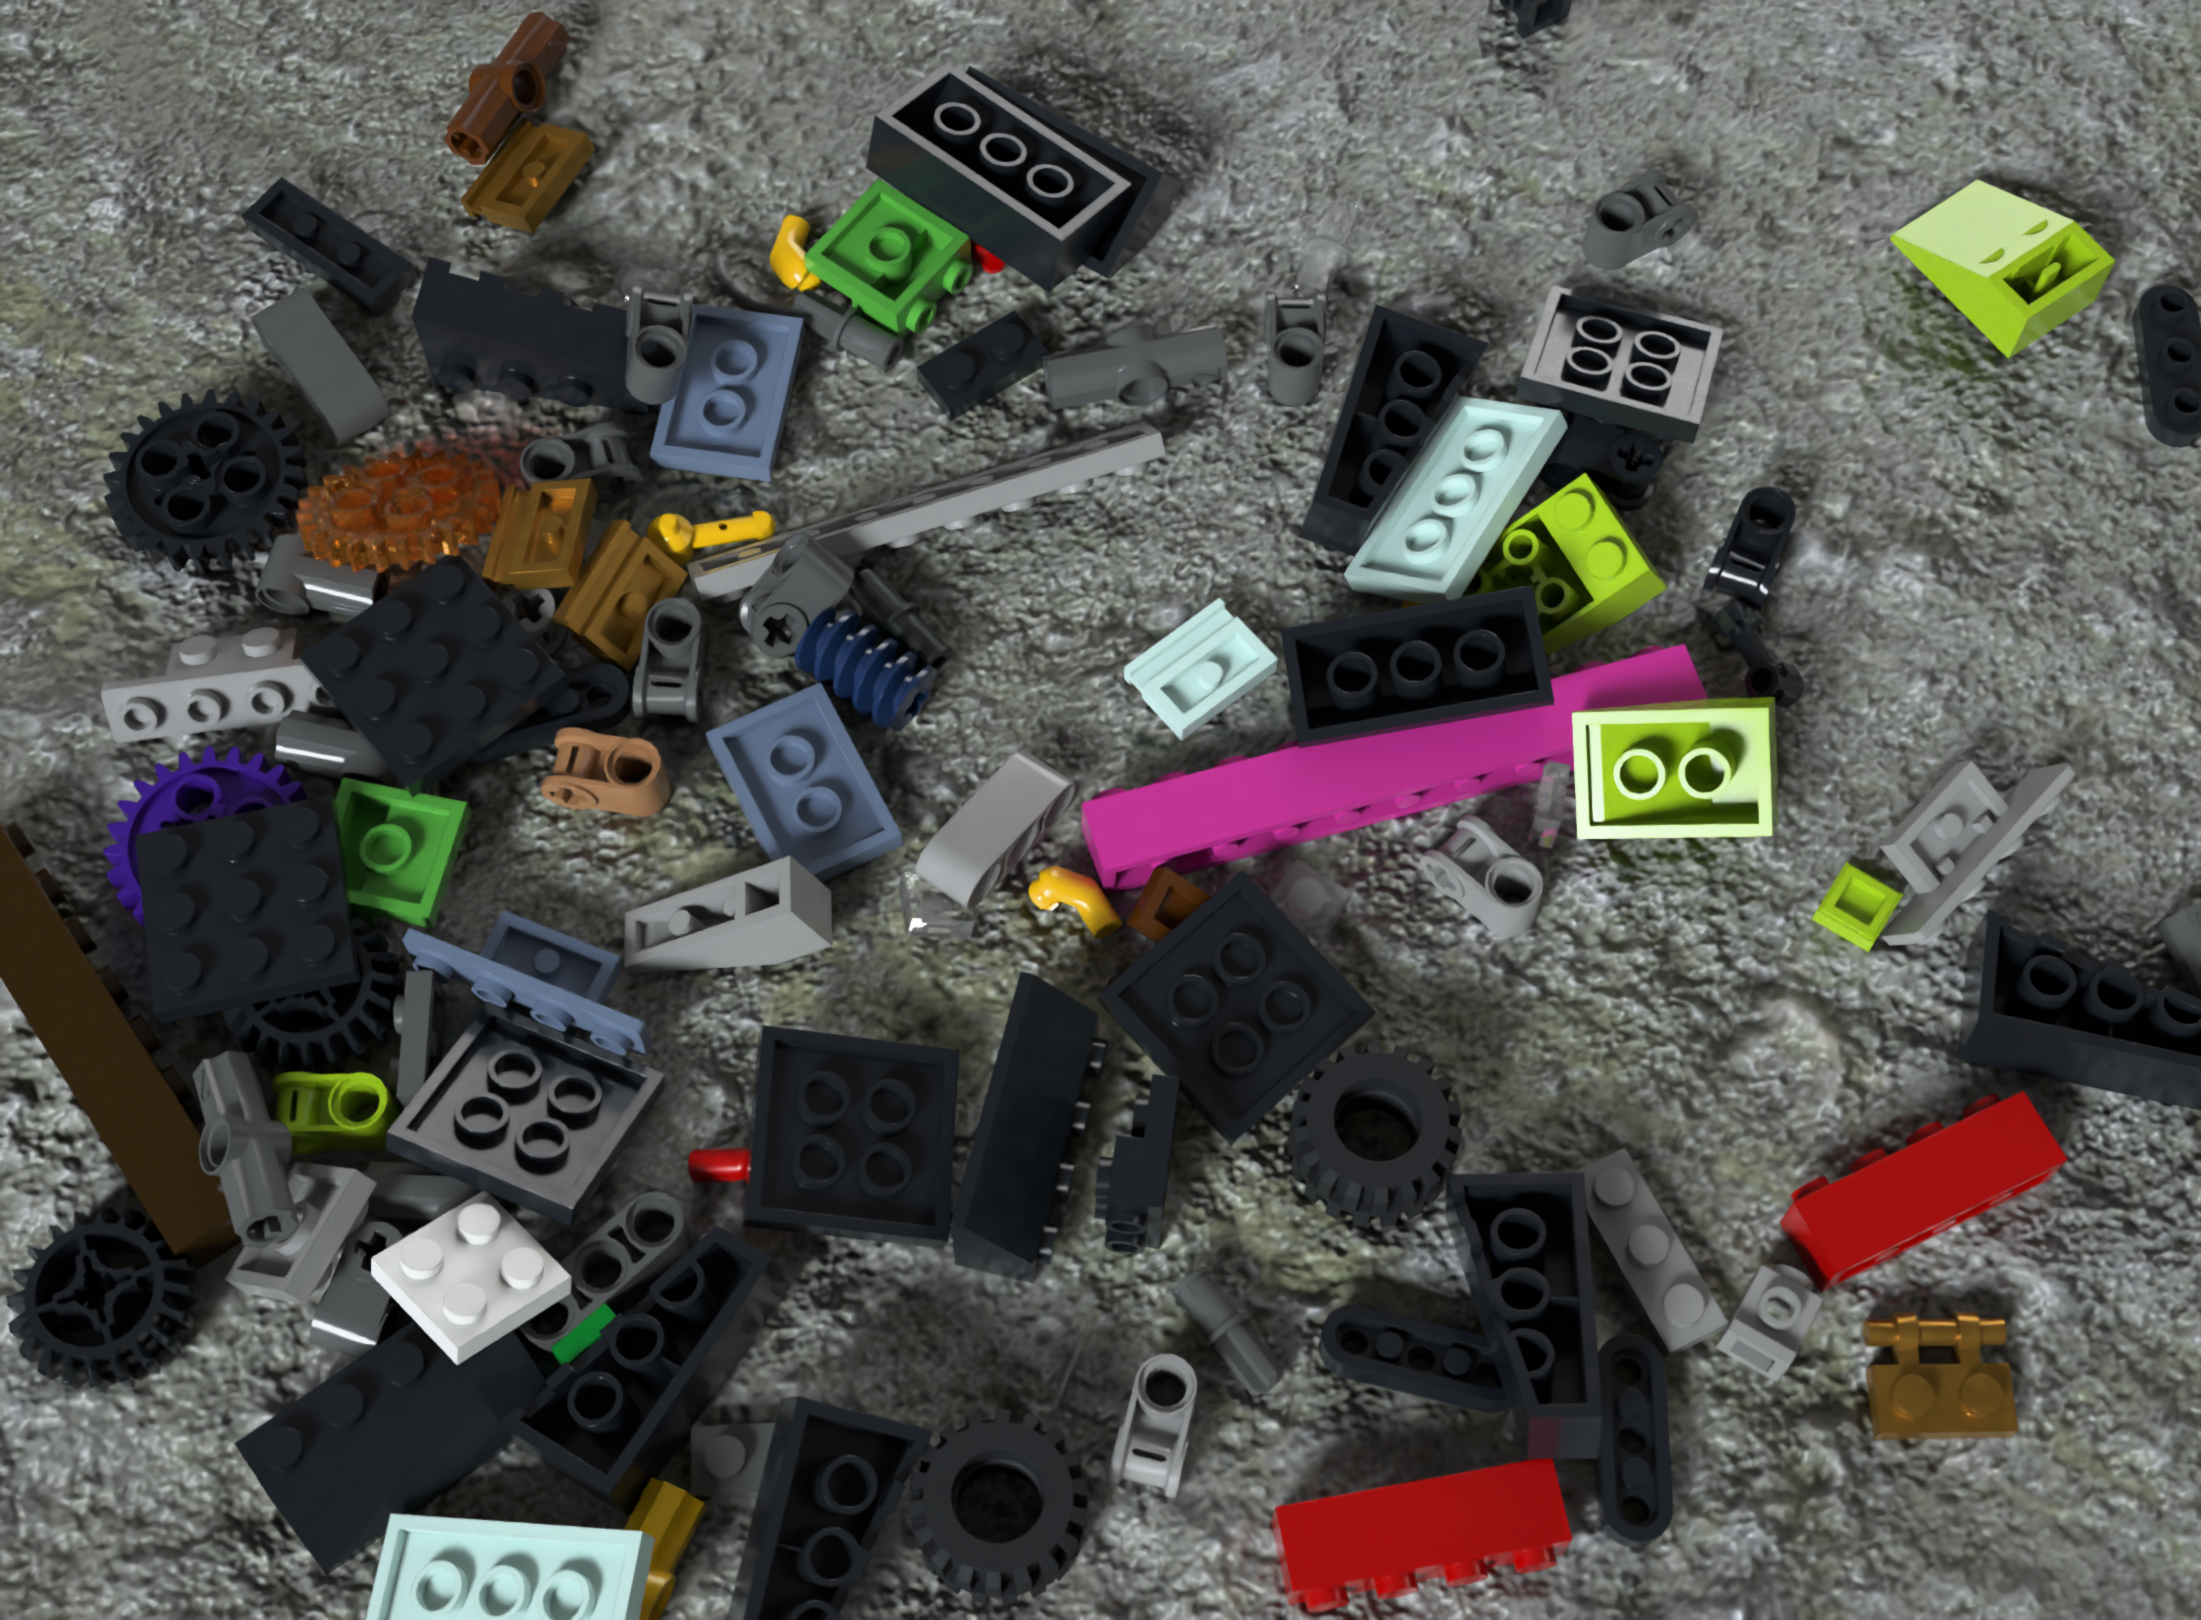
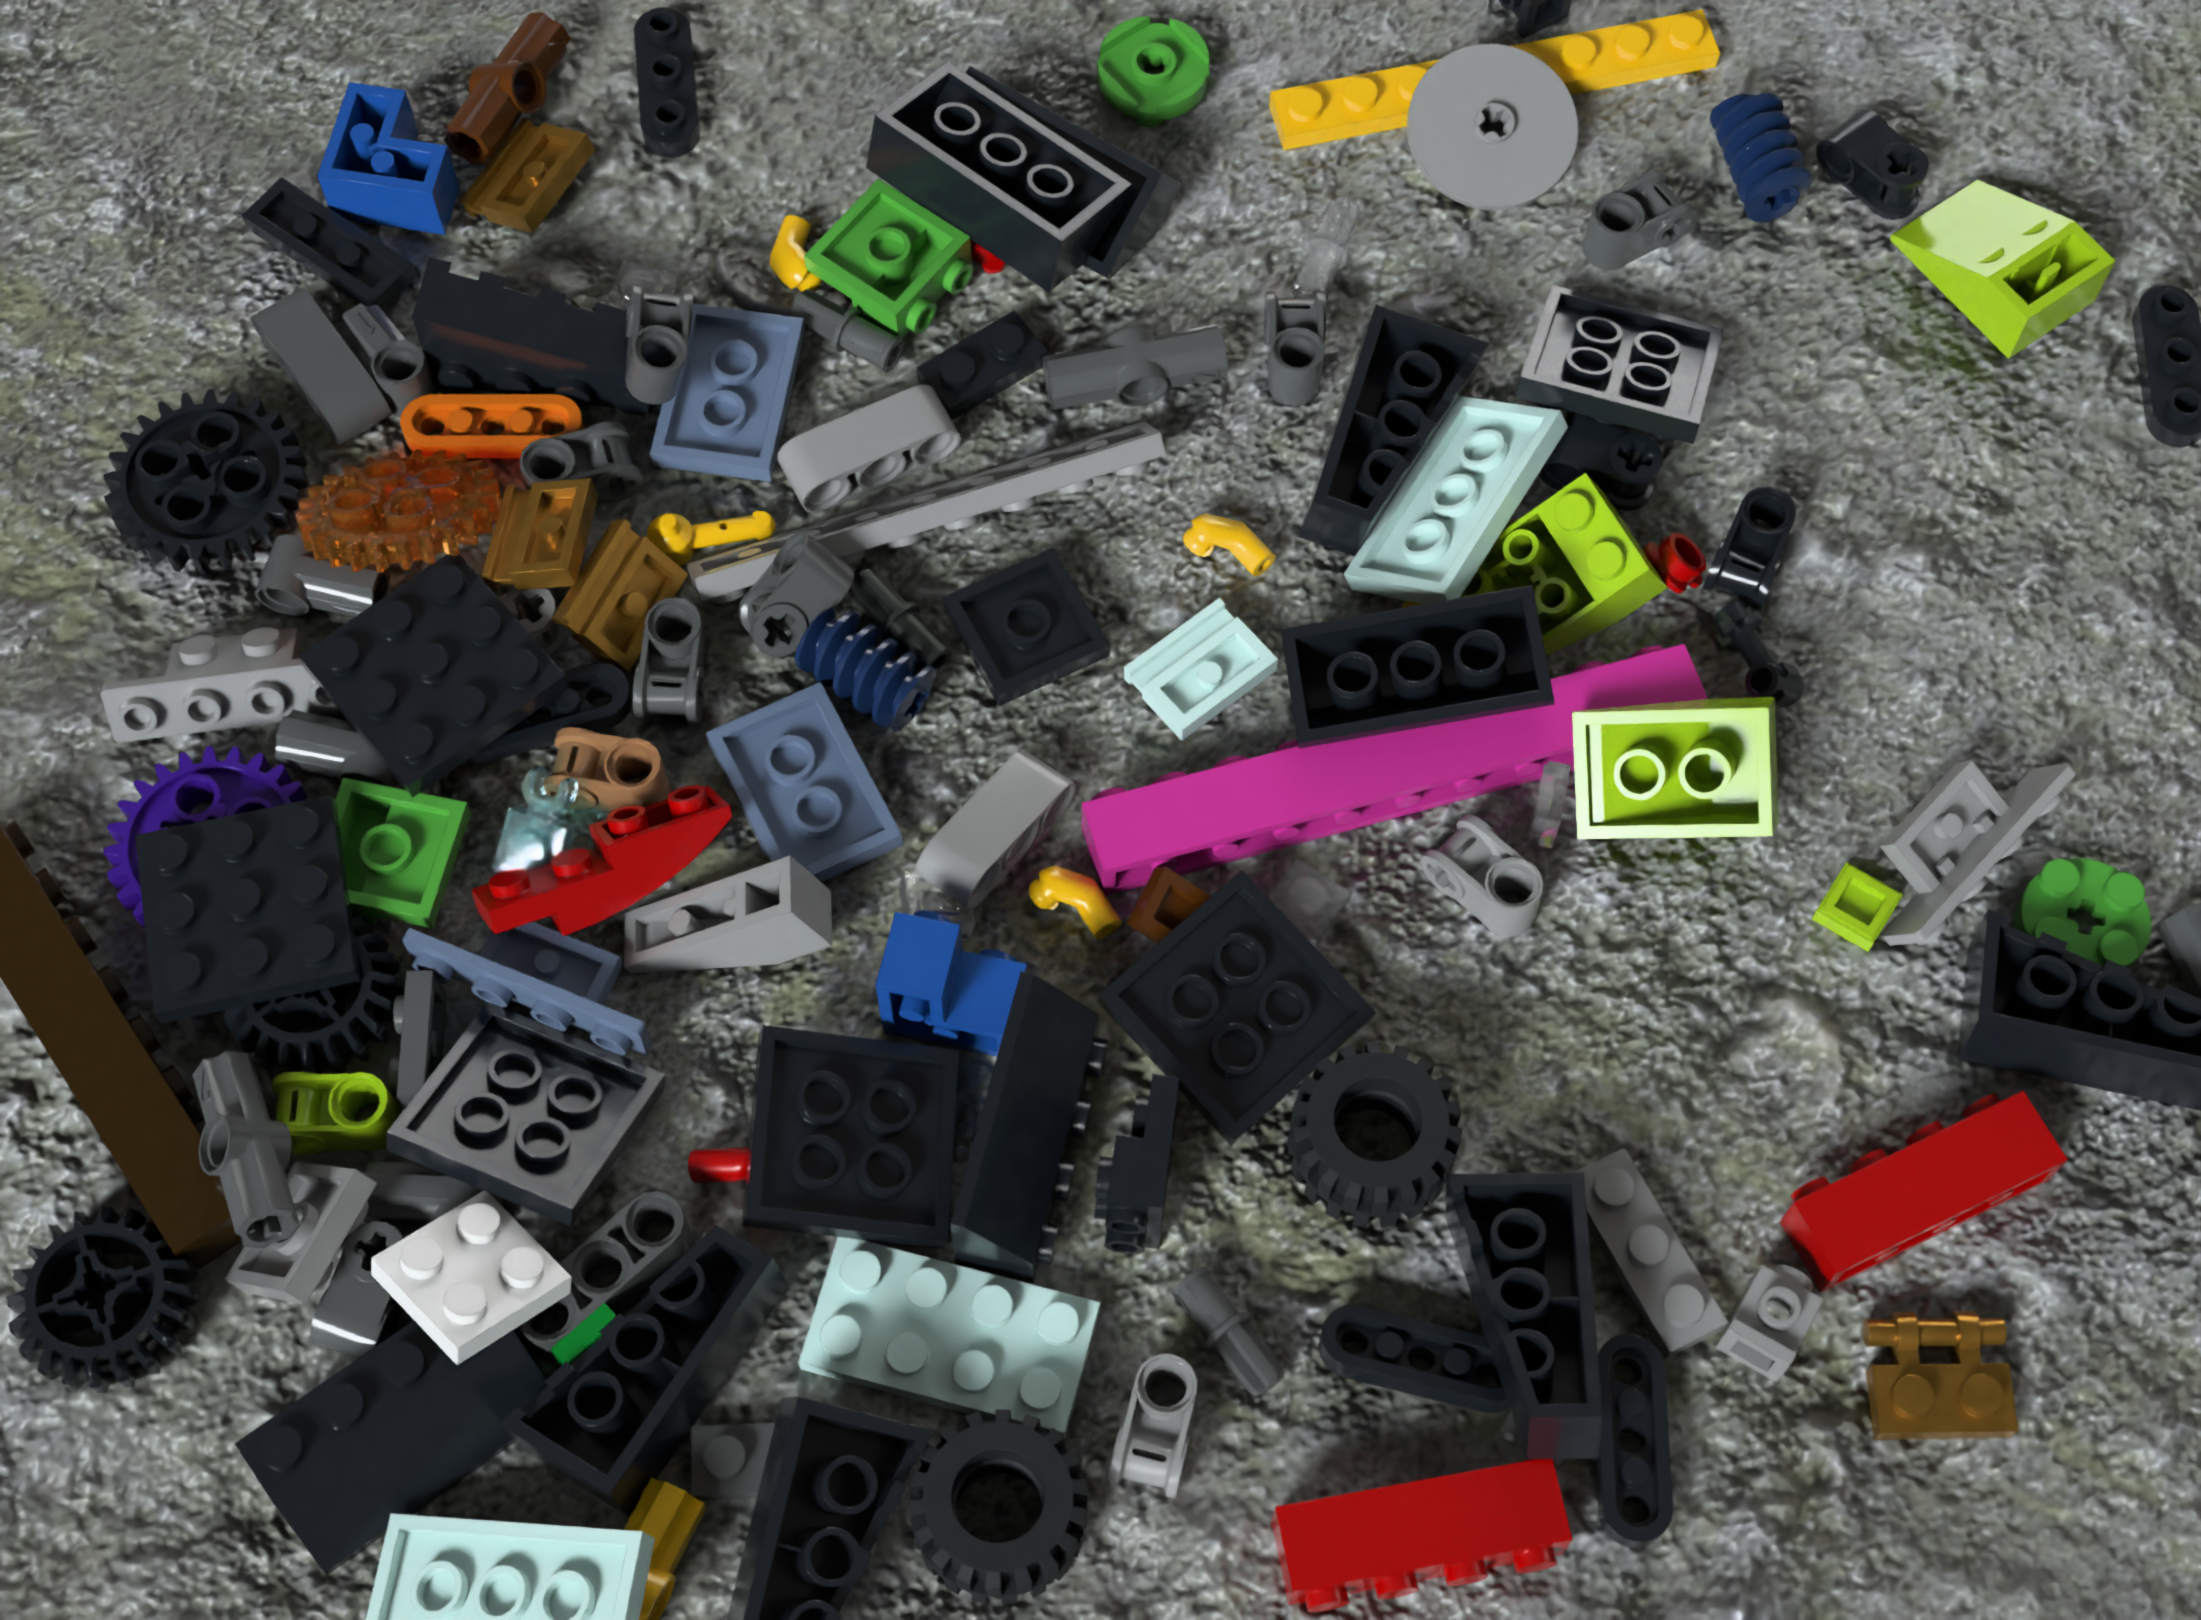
(380, 170): none -> blue brick
(387, 356): none -> dark grey piece
(471, 416): none -> orange plate
(536, 832): none -> clear light blue plate
(630, 858): none -> red slope
(666, 49): none -> black plate
(868, 448): none -> light grey beam
(939, 991): none -> blue brick
(949, 1334): none -> light aqua plate
(1026, 626): none -> black plate
(1153, 96): none -> bright green plate
(1232, 535): none -> yellow arm
(1483, 167): none -> light grey piece
(1582, 61): none -> yellow plate
(1677, 561): none -> red plate
(1761, 154): none -> dark blue piece
(1868, 157): none -> black piece
(2097, 888): none -> bright green plate

